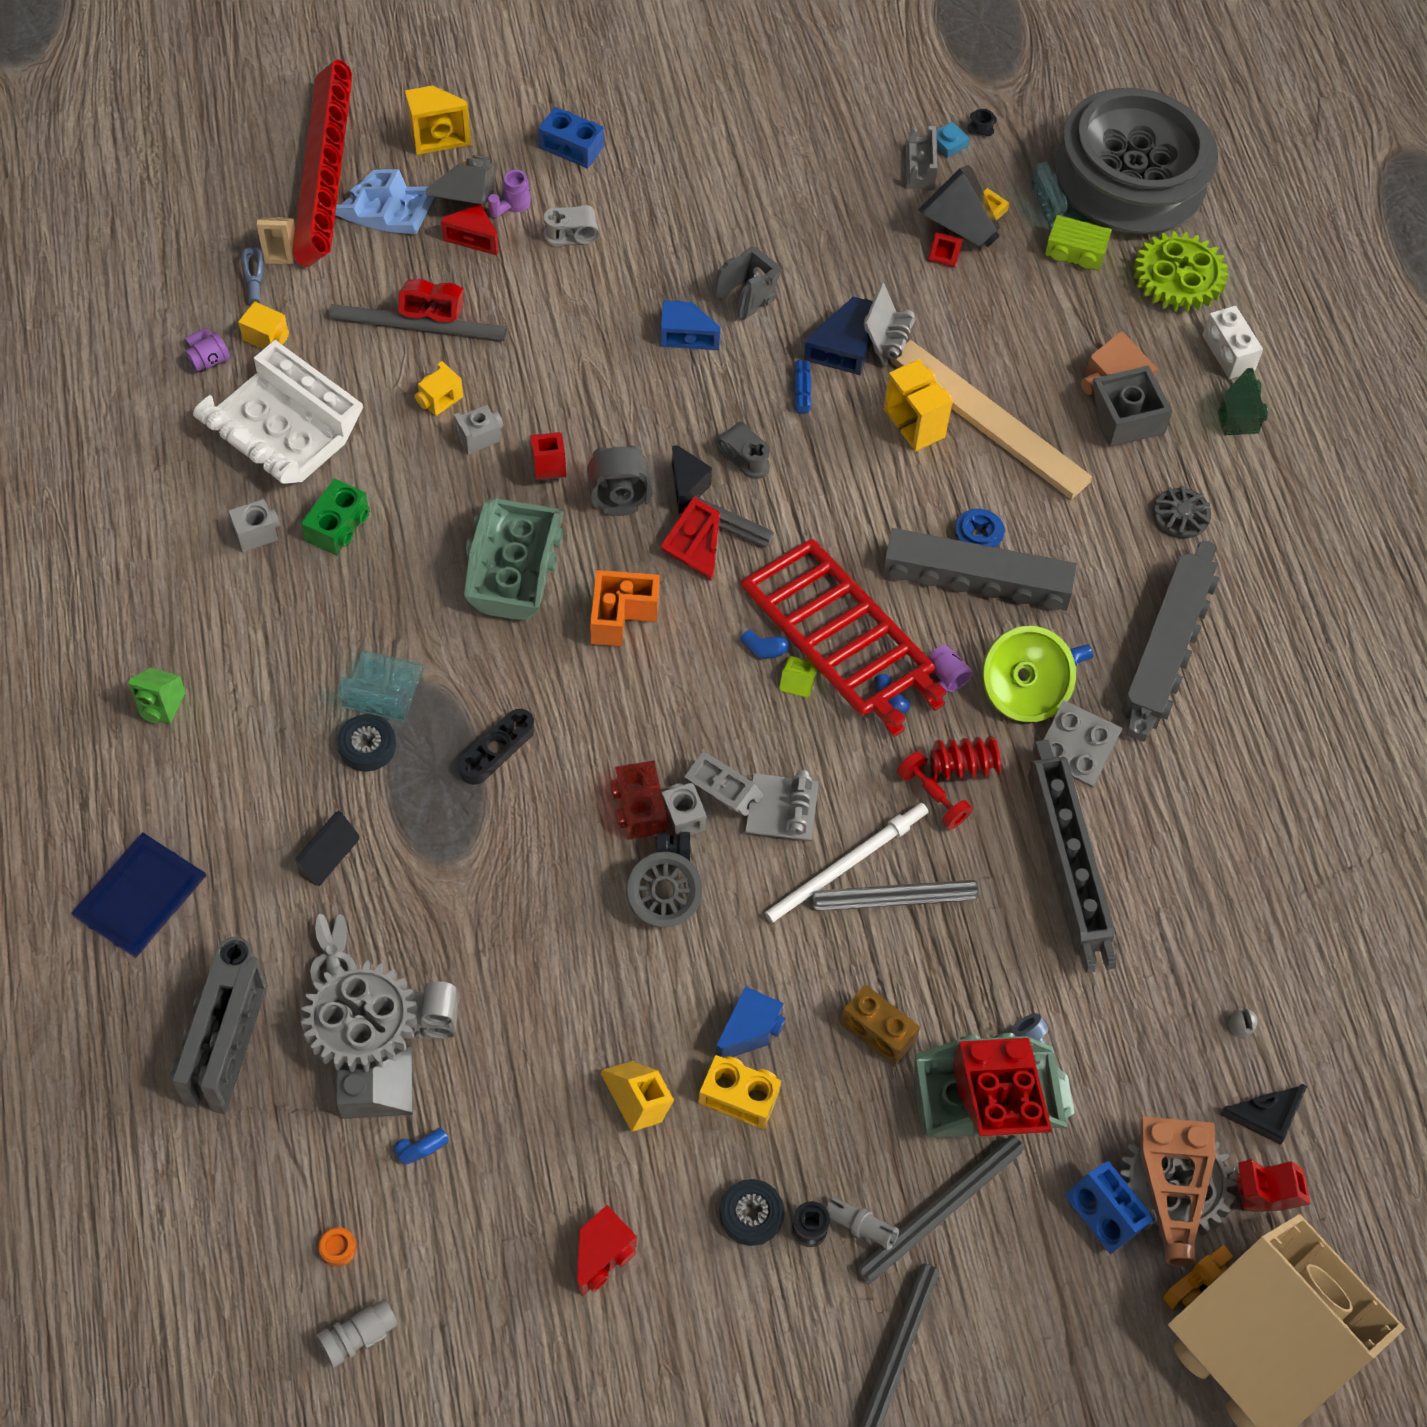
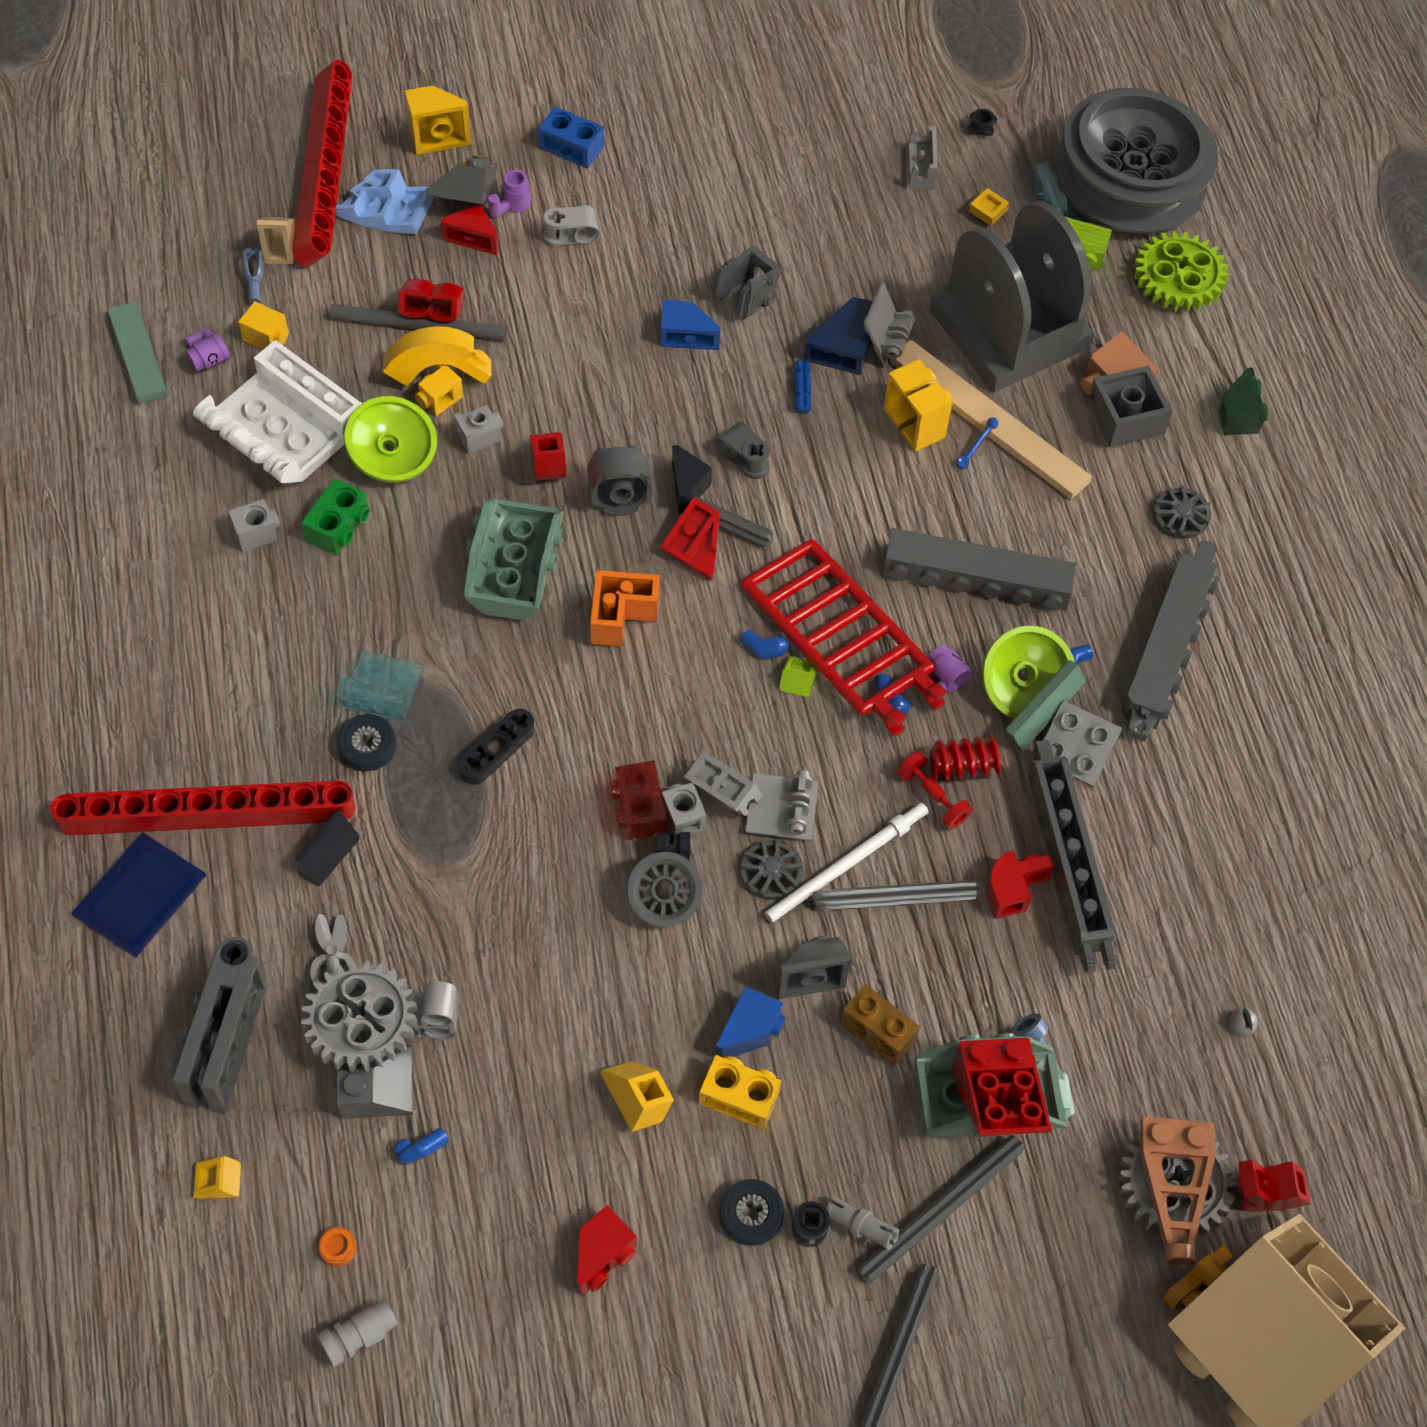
(137, 352): none -> sand green tile
(157, 694): bright green slope -> none
(189, 800): none -> red beam
(217, 1178): none -> yellow slope
(392, 423): none -> lime dish
(434, 347): none -> yellow arch
(771, 869): none -> dark grey wheel
(815, 968): none -> dark grey slope
(945, 249): red slope -> none
(951, 139): dark azure plate -> none
(963, 208): black slope -> none
(963, 461): none -> blue hinge
(980, 520): blue gear -> none
(1009, 881): none -> red brick
(1012, 303): none -> dark grey piece
(1045, 705): none -> sand green tile
(1109, 1207): blue brick -> none
(1232, 341): white brick -> none
(1268, 1114): black tile -> none

